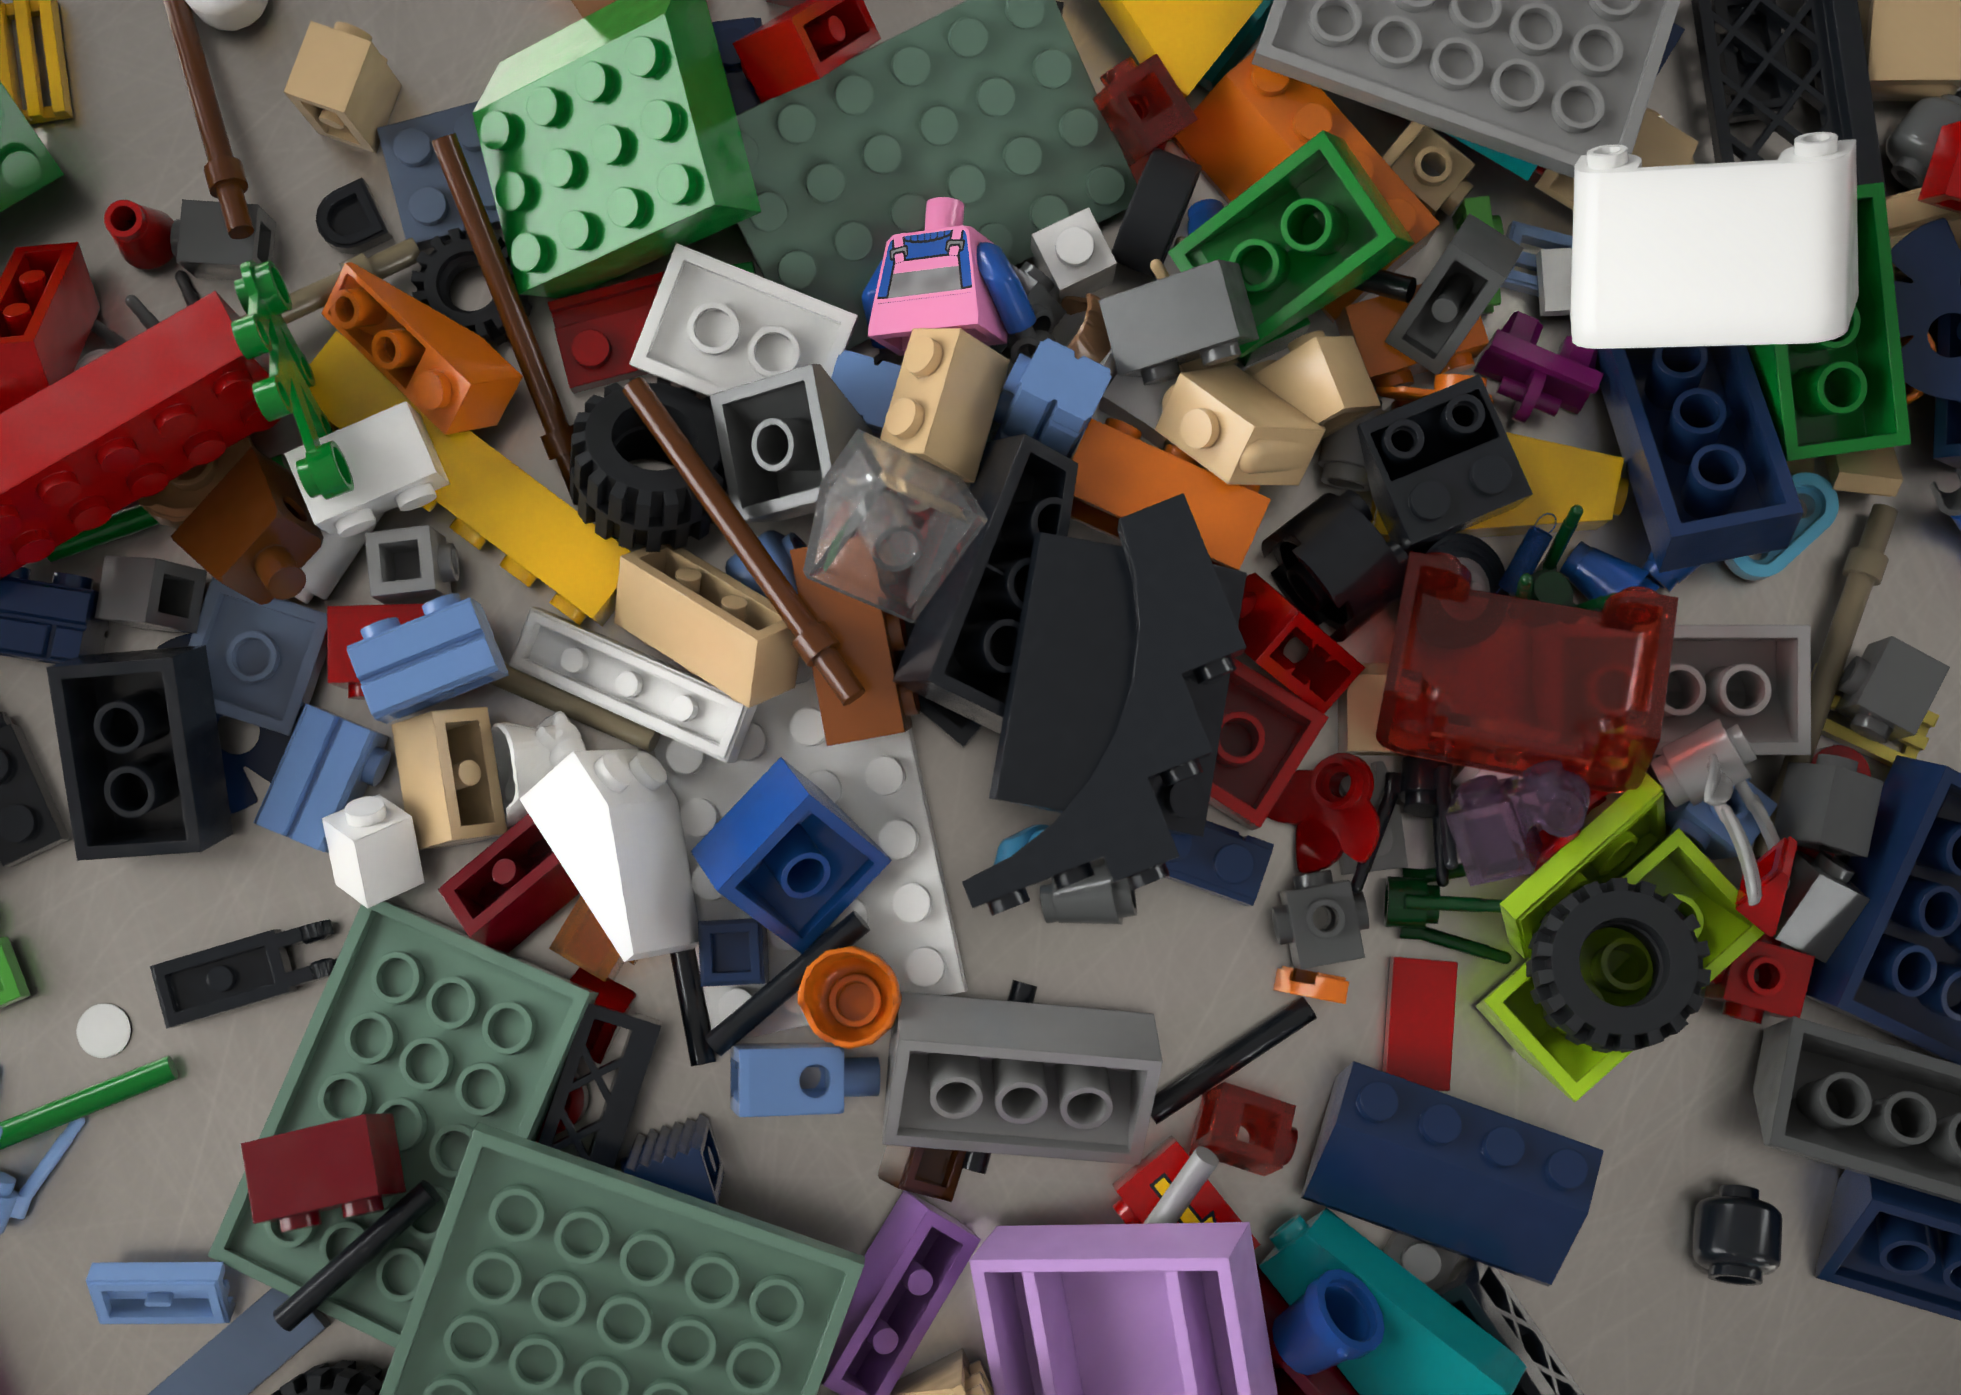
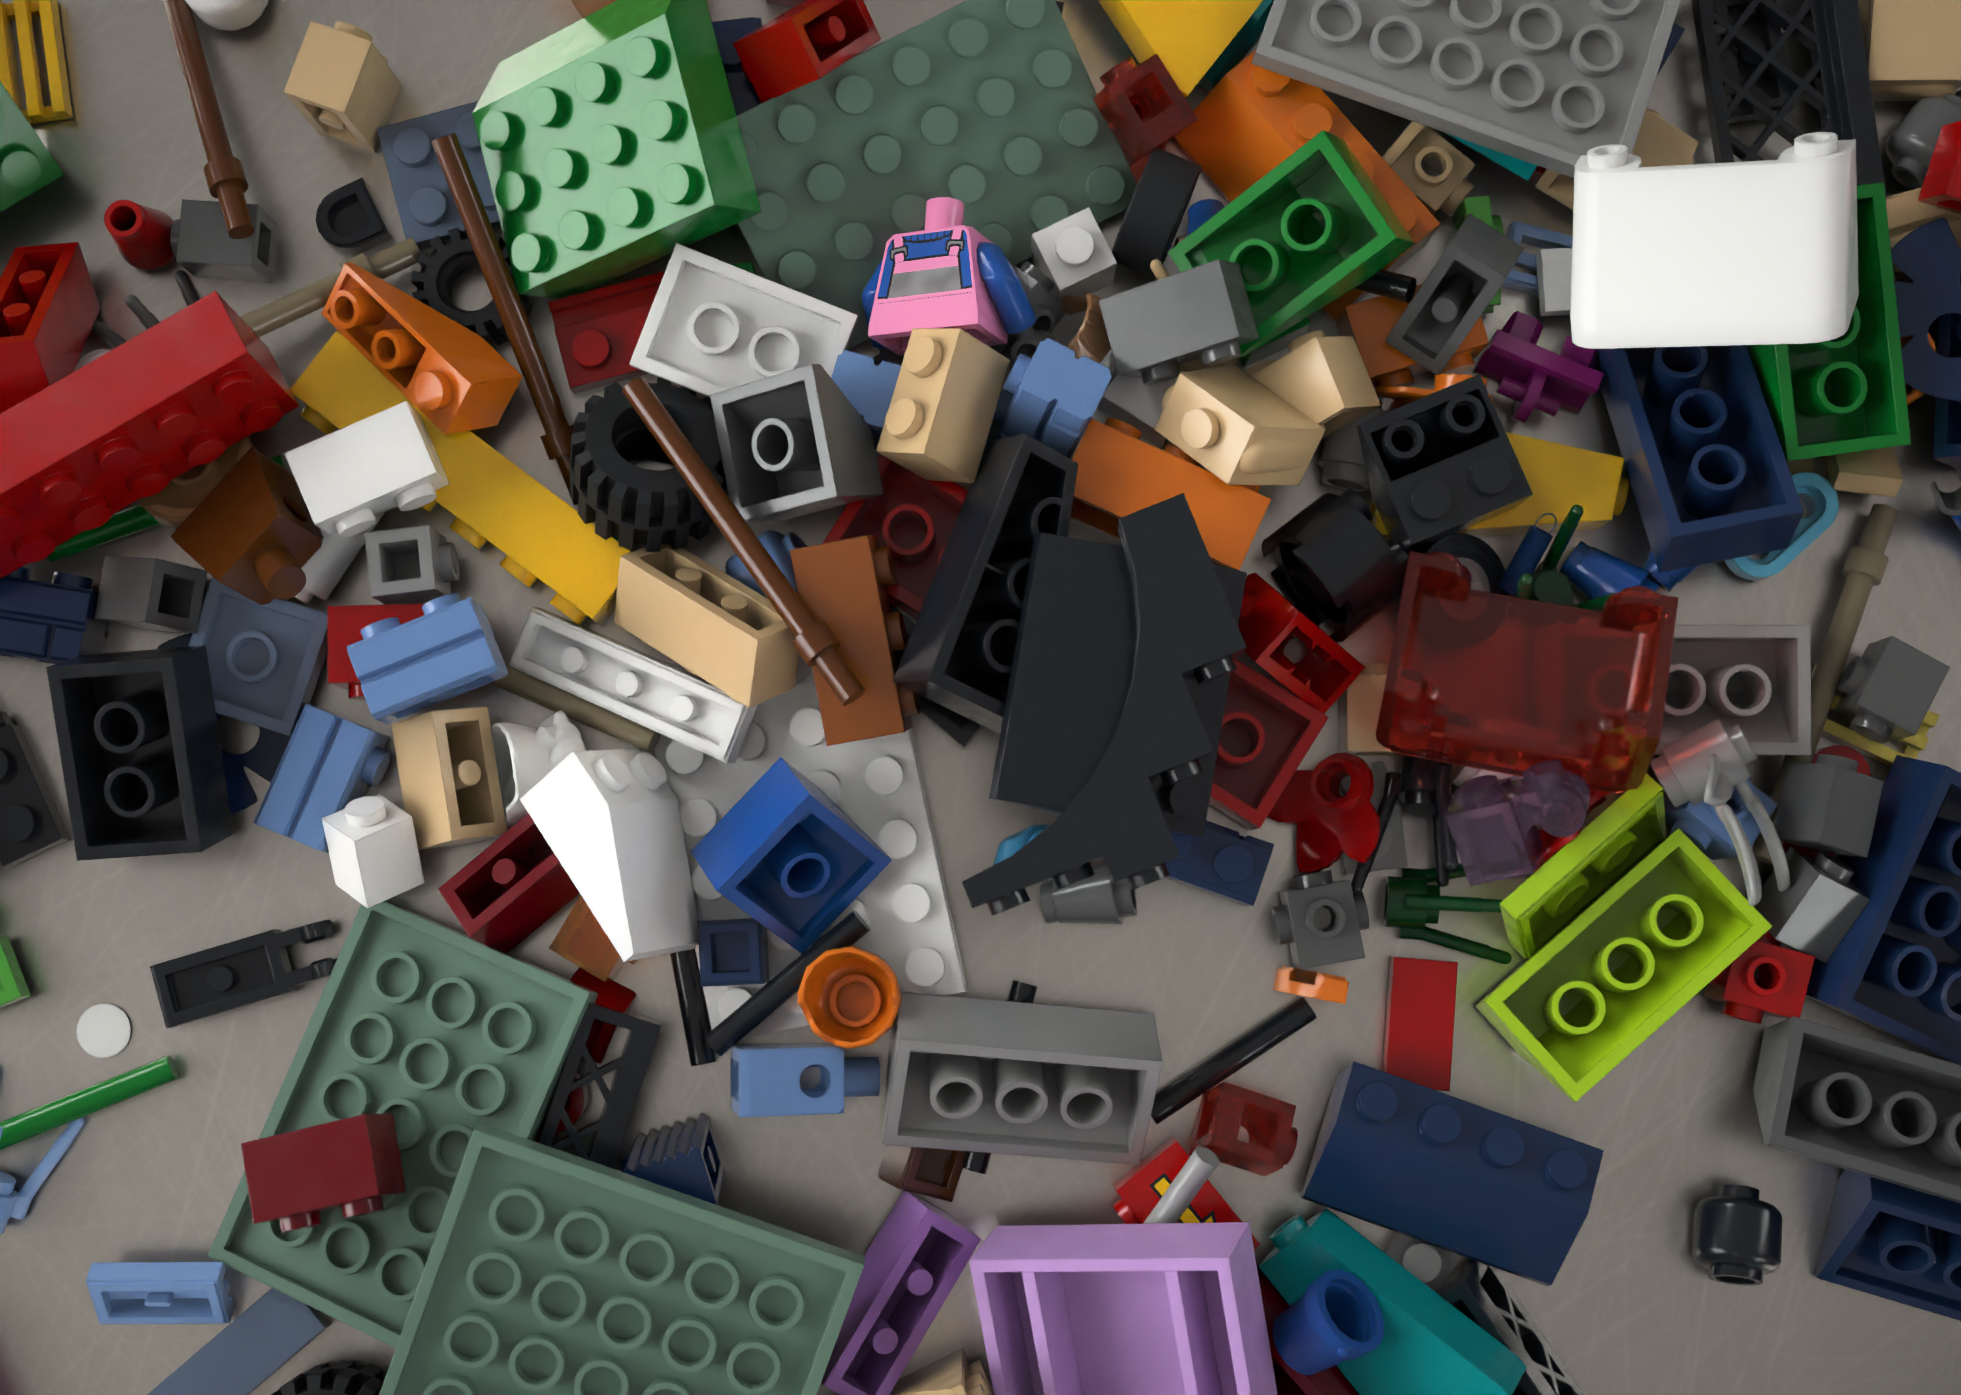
(290, 377): green plant -> none
(356, 1255): black bar -> none
(889, 526): clear slope -> none
(1663, 932): black tyre -> none
(1774, 874): red slope -> none

